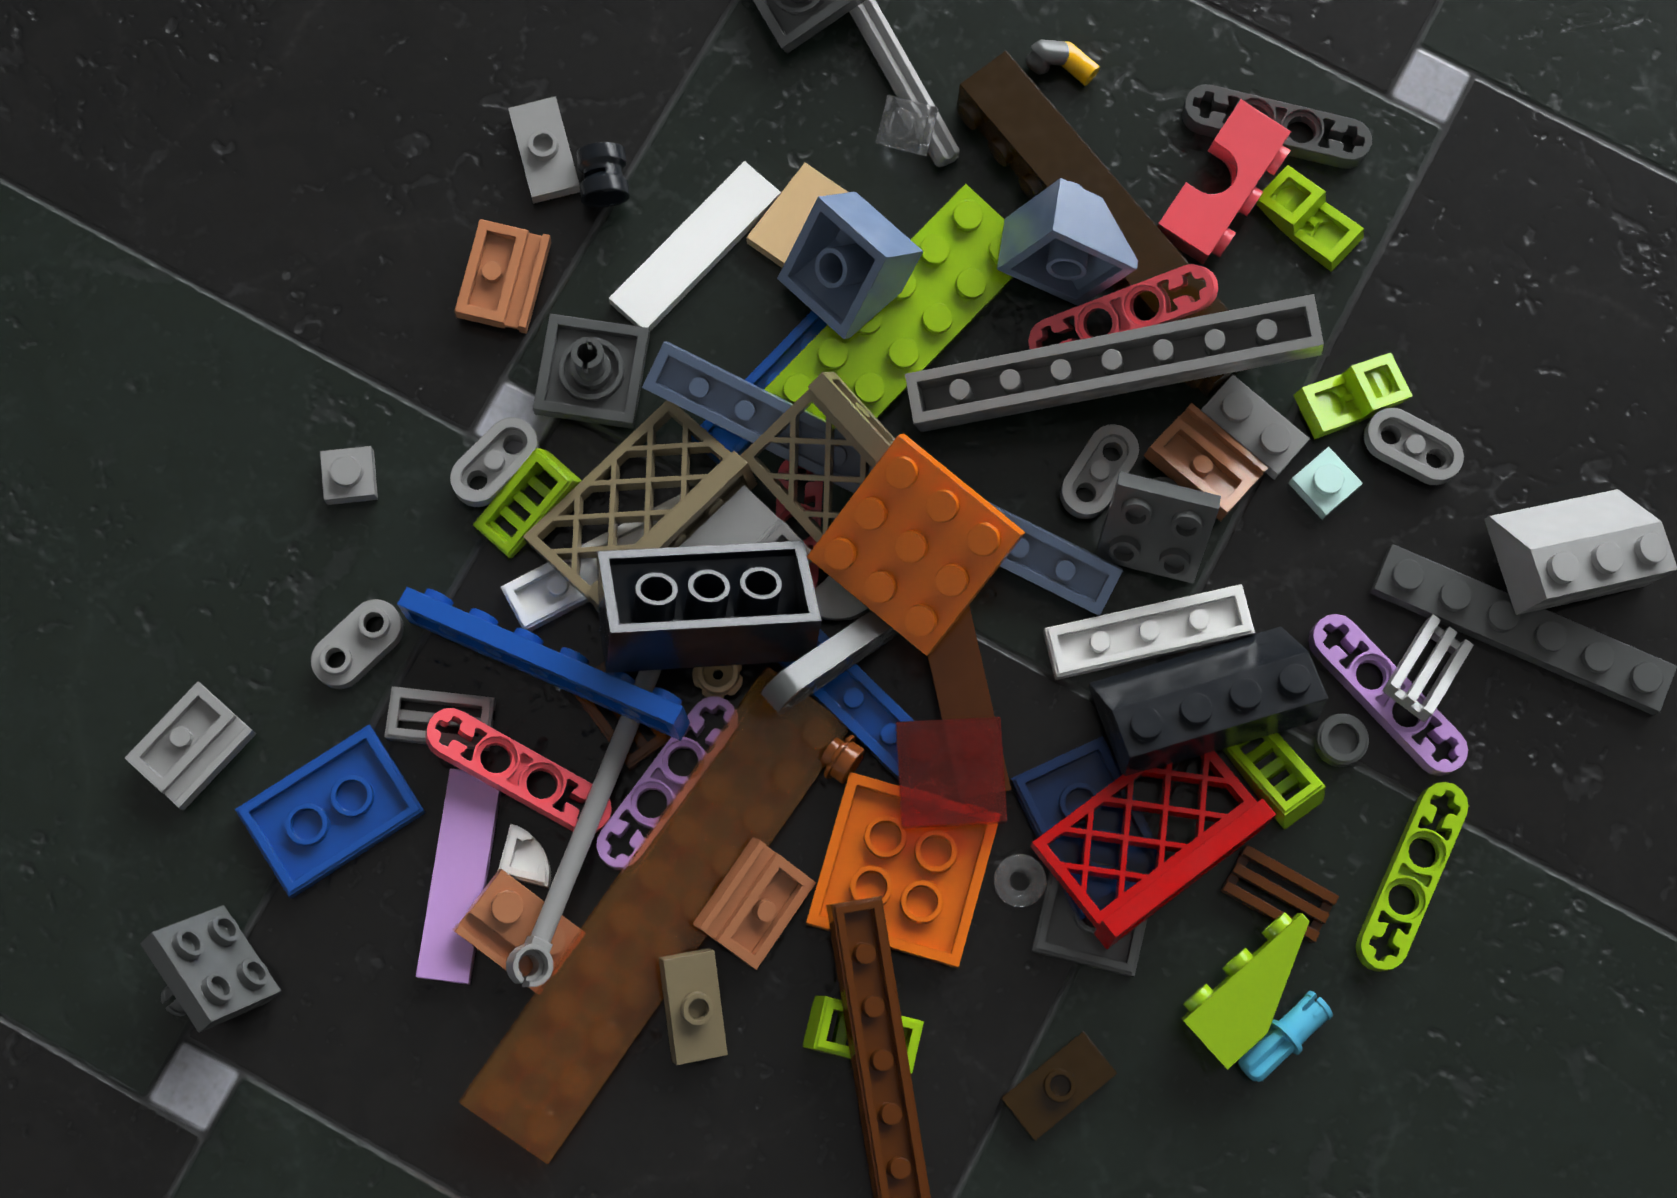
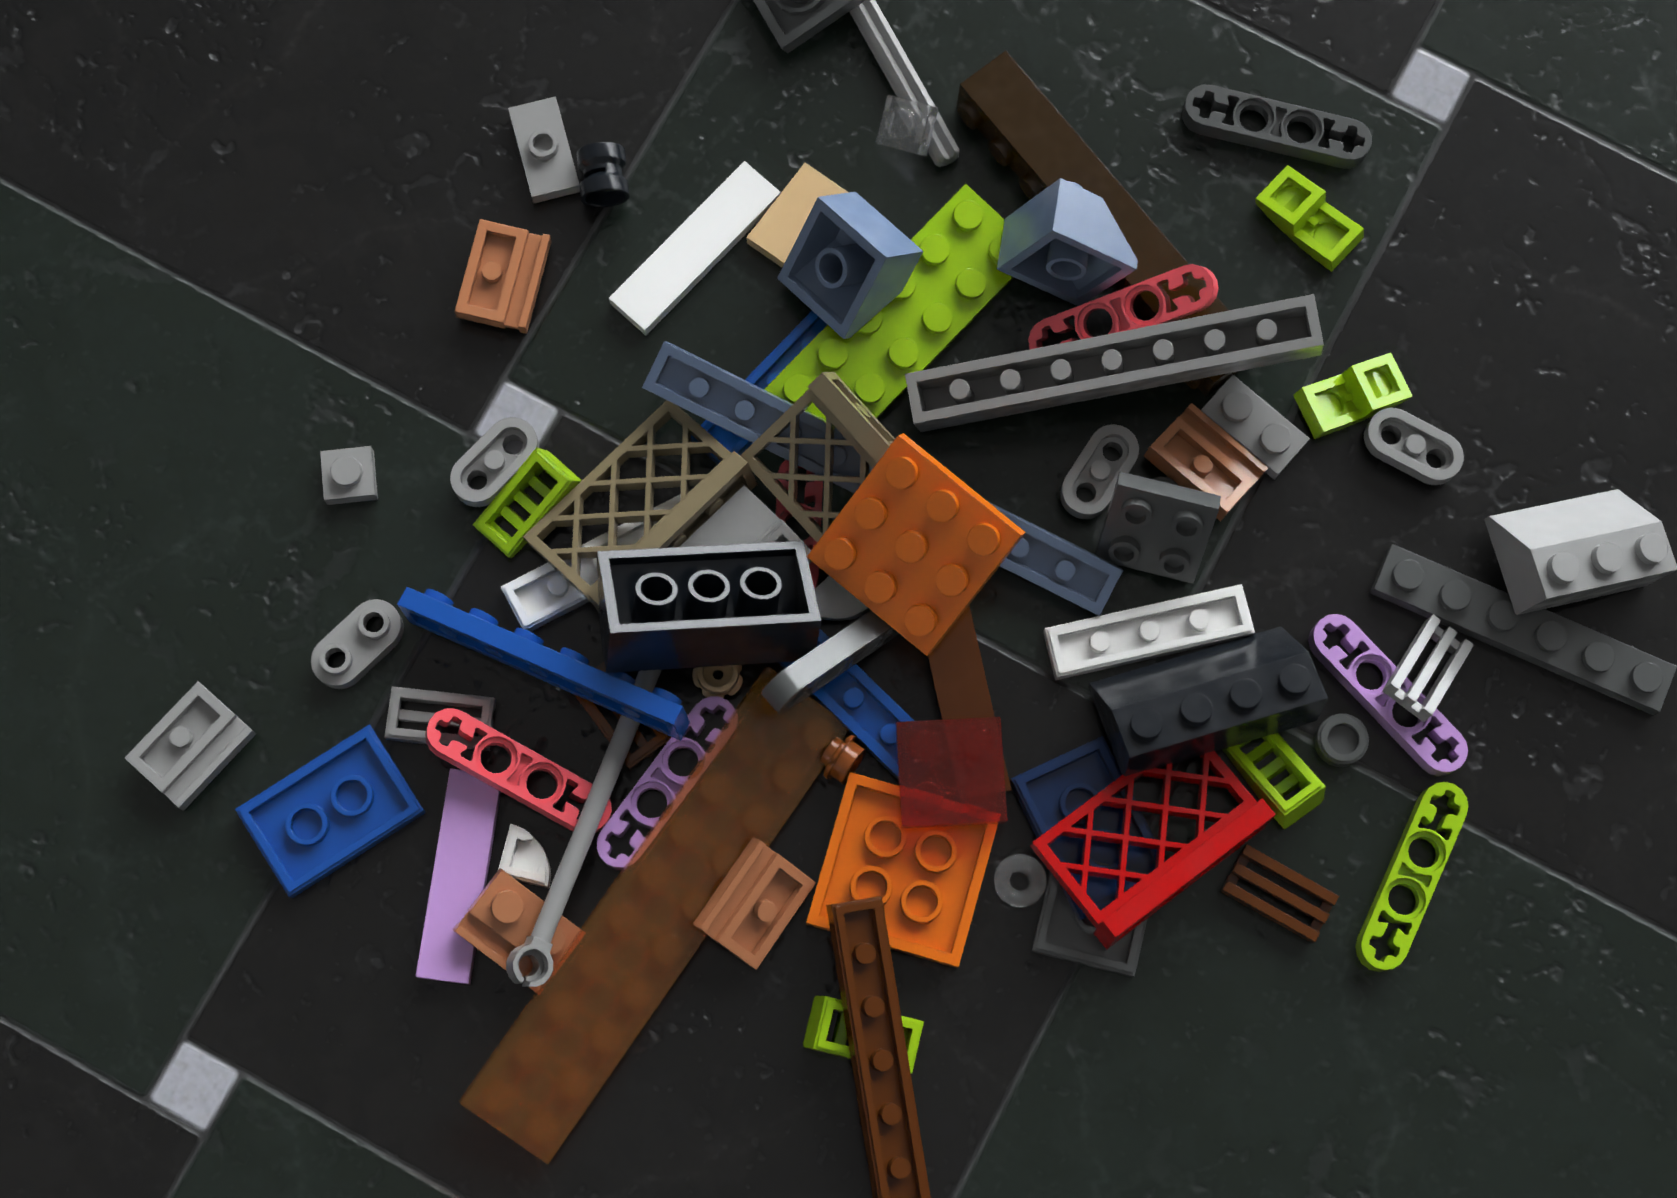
(209, 969): dark grey plate -> none
(591, 371): dark grey plate -> none
(693, 1006): dark tan plate -> none
(1058, 1086): dark brown plate -> none
(1063, 54): arm -> none
(1245, 1002): lime slope -> none
(1248, 147): coral arch -> none
(1285, 1037): medium azure axle -> none
(1325, 483): light aqua plate -> none

